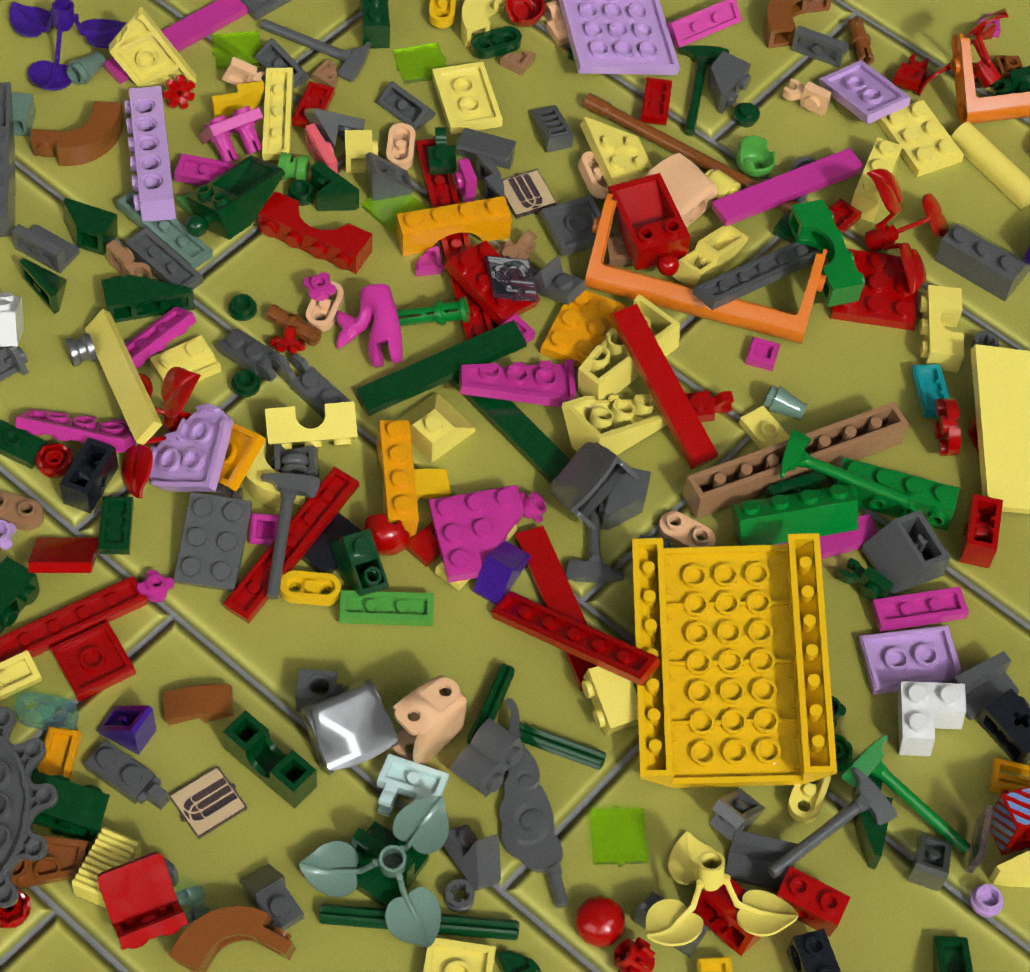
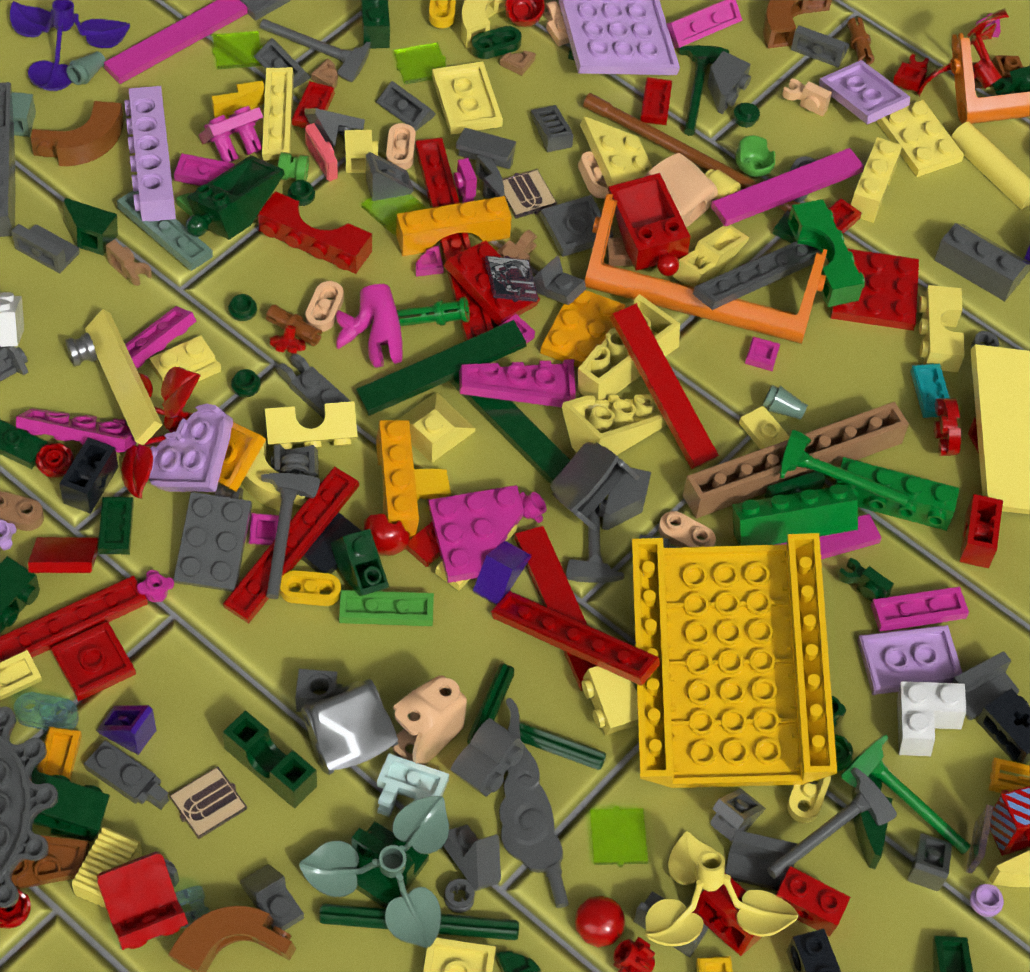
(44, 283): dark green slope -> none
(139, 297): dark green slope -> none
(147, 53): light yellow wing -> none
(163, 260): dark grey plate -> none
(179, 92): red plant -> none
(200, 701): dark orange slope -> none
(242, 72): light nougat plate -> none
(252, 354): dark grey hinge -> none
(317, 292): dark pink plate -> none
(333, 190): dark green slope -> none
(441, 157): dark green plate -> none
(707, 406): red plate -> none
(885, 235): red plant -> none
(907, 552): dark grey slope -> none

